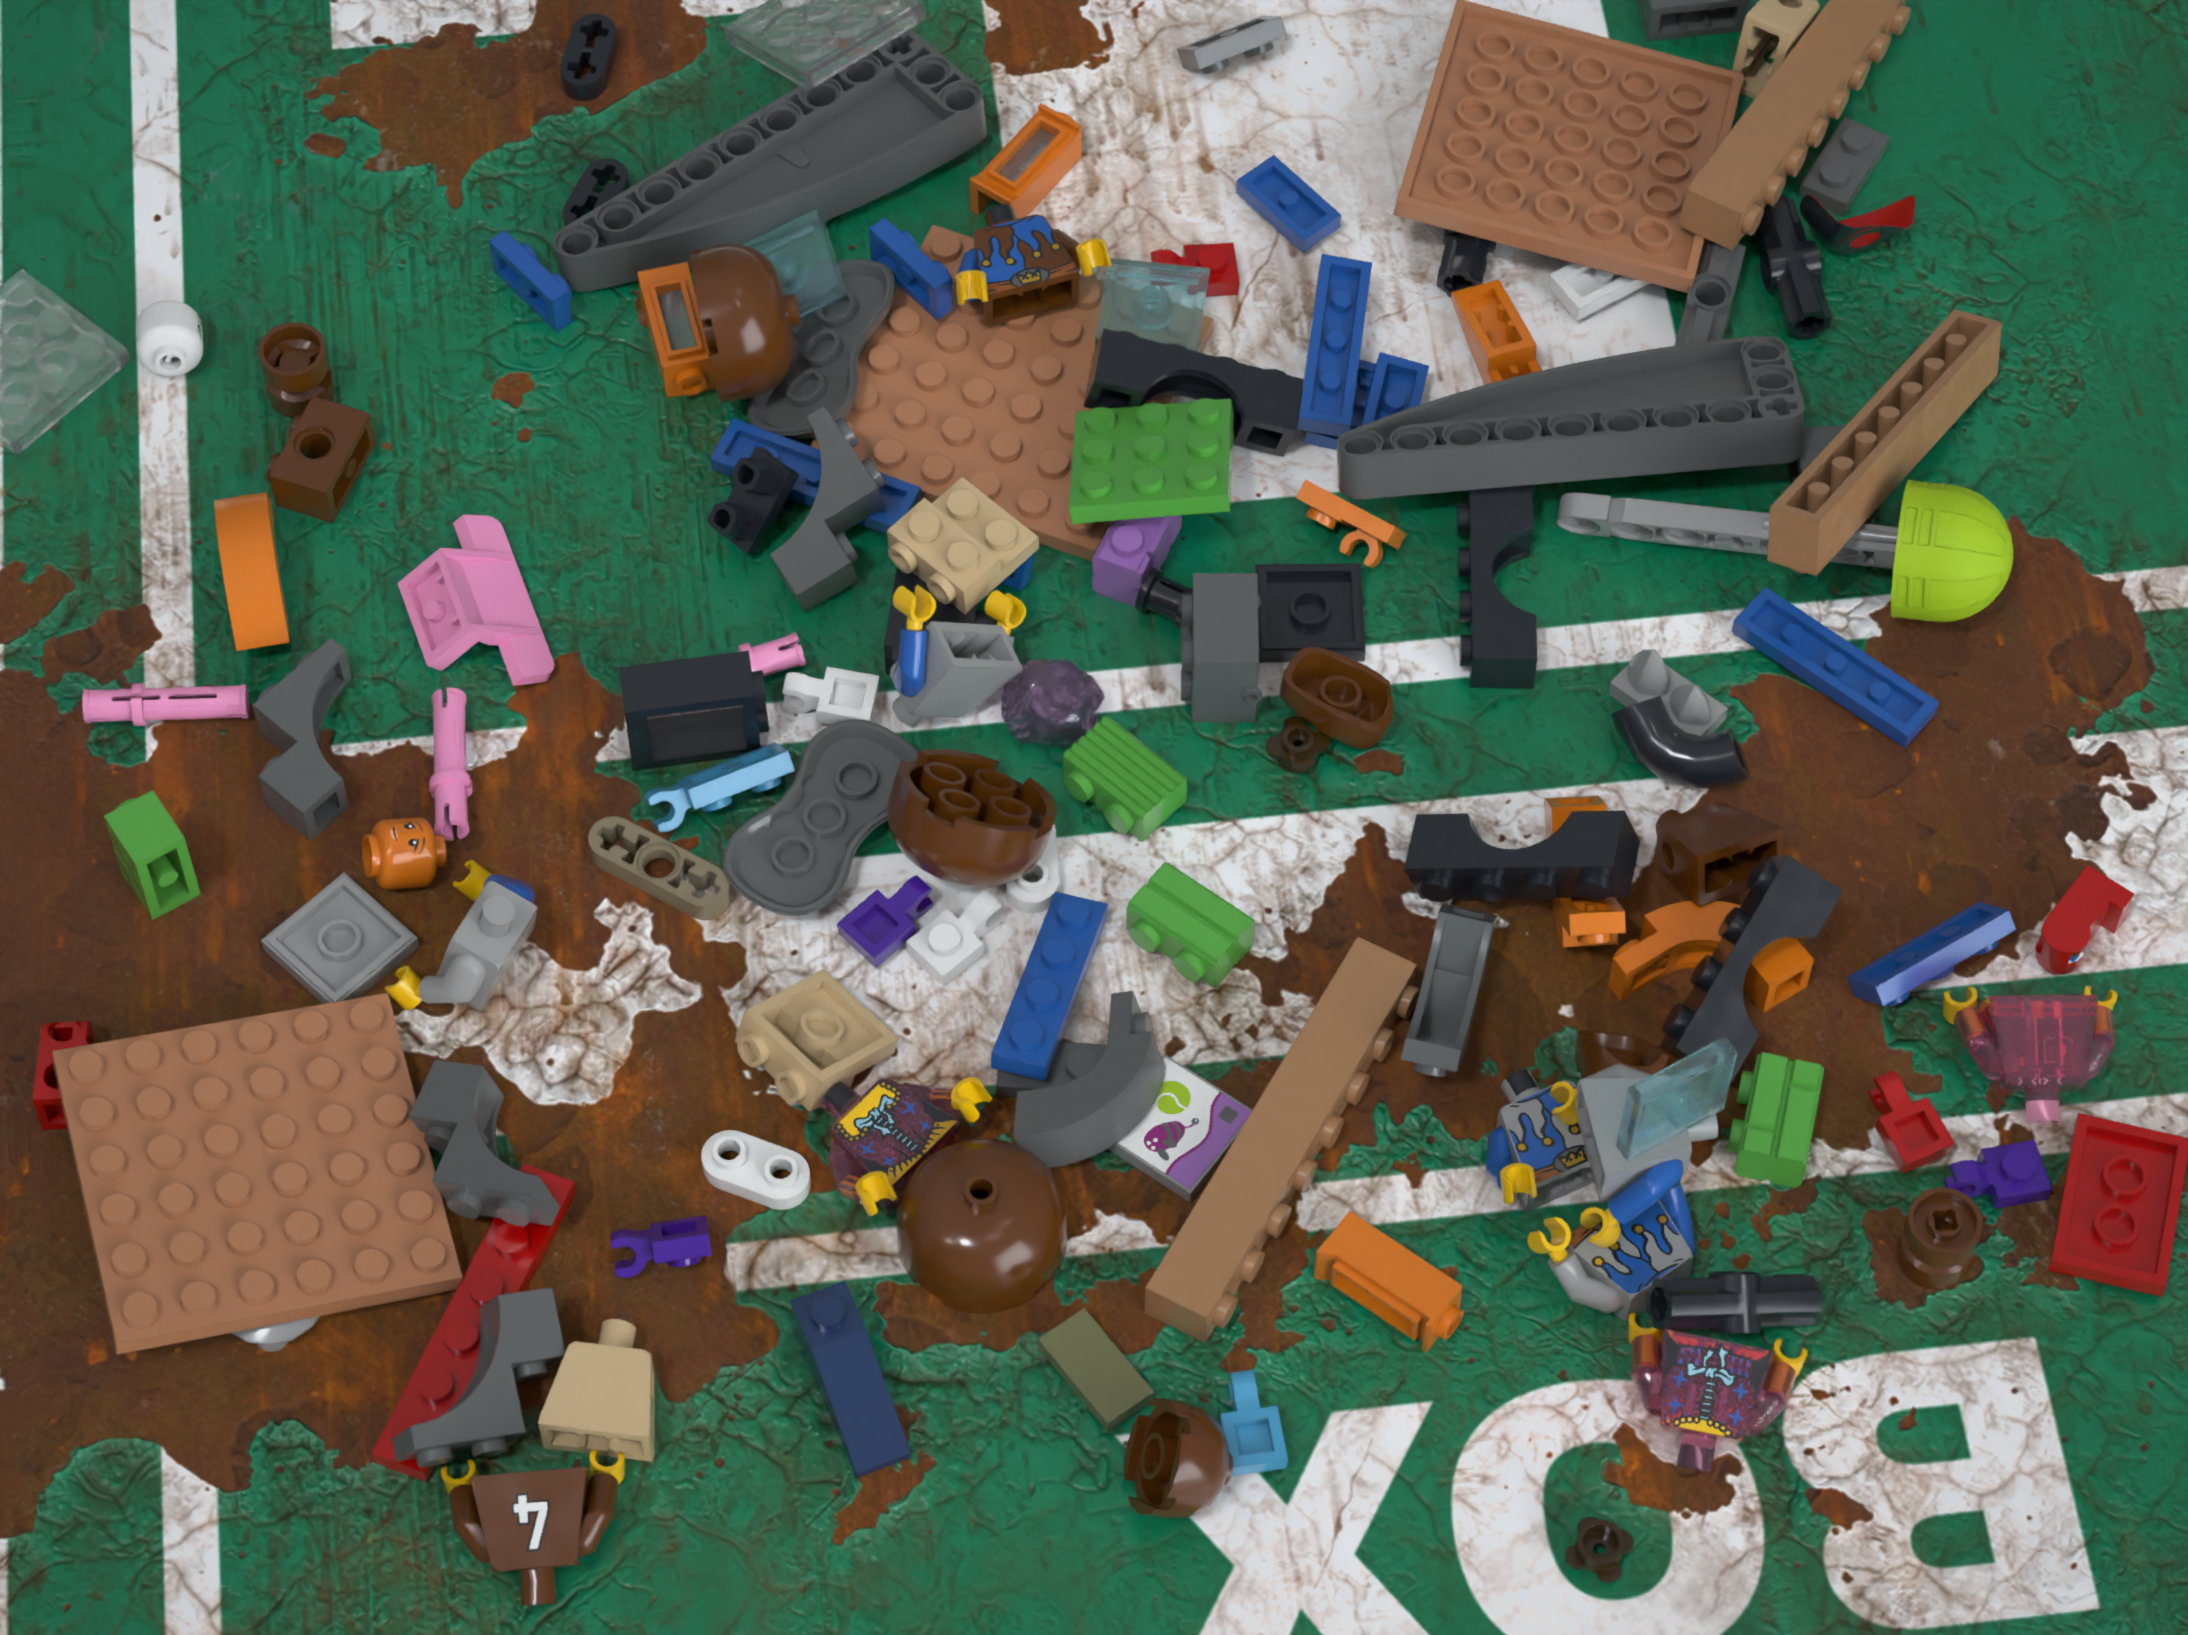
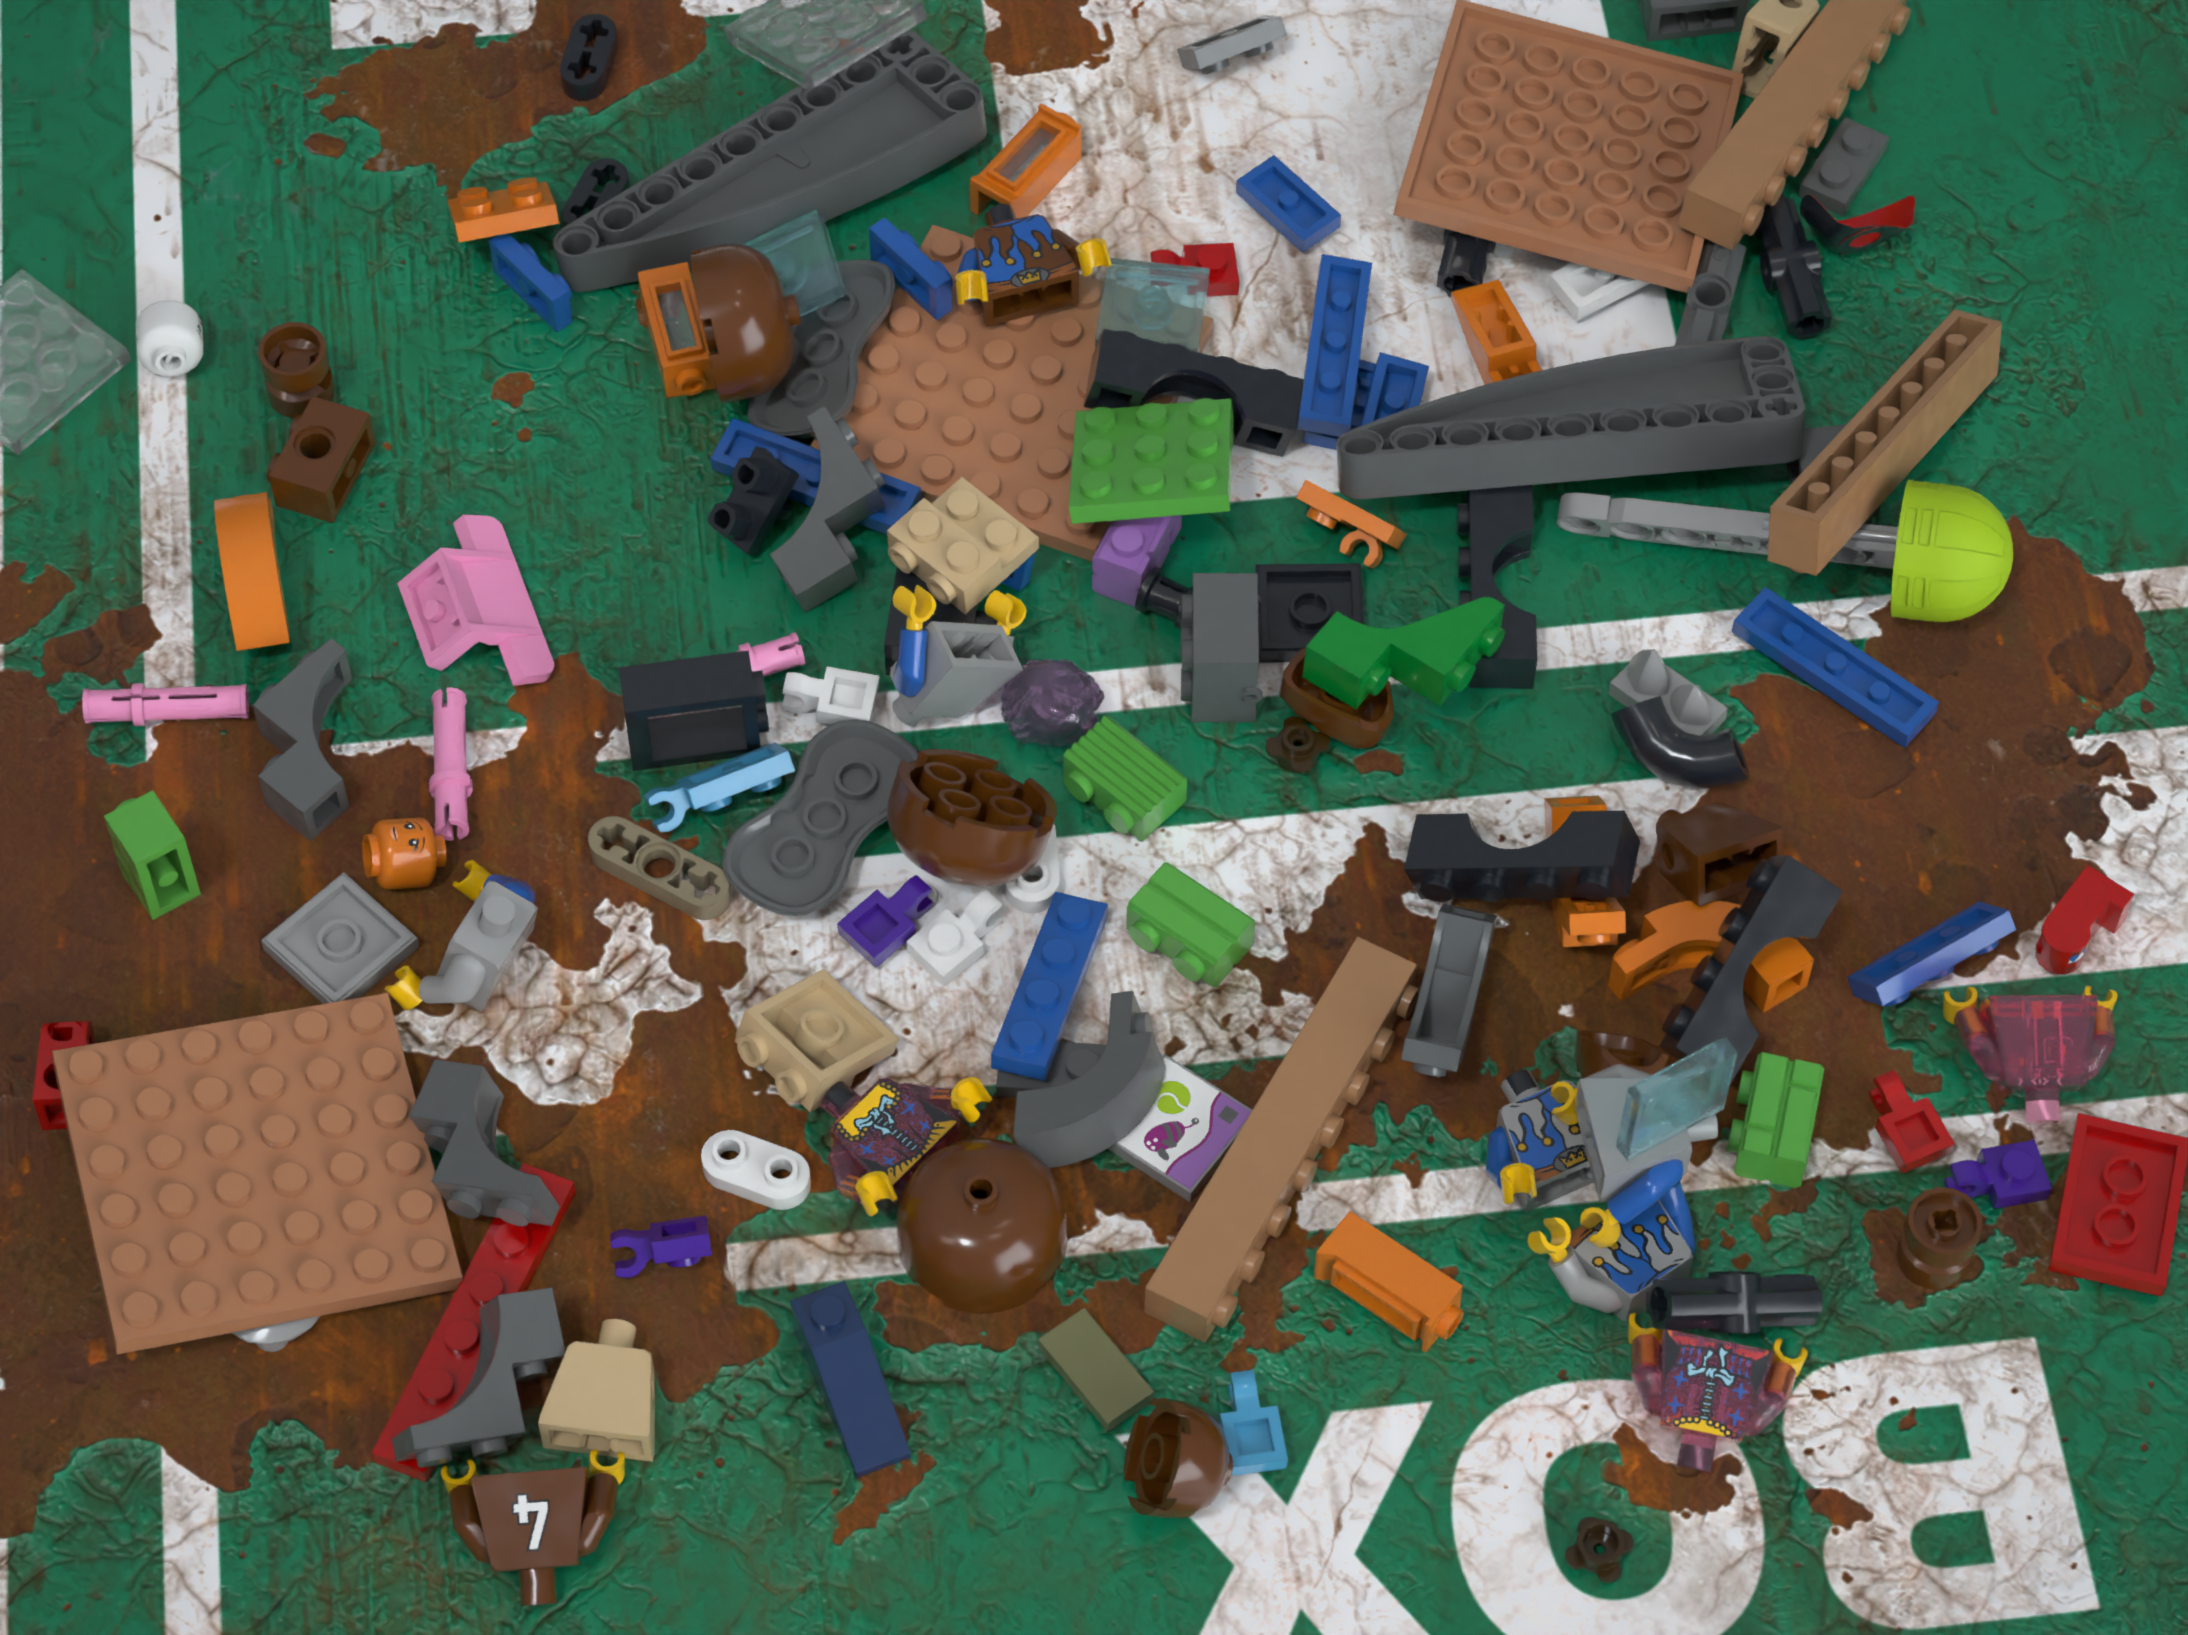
(504, 211): none -> orange plate
(1424, 655): none -> green arch

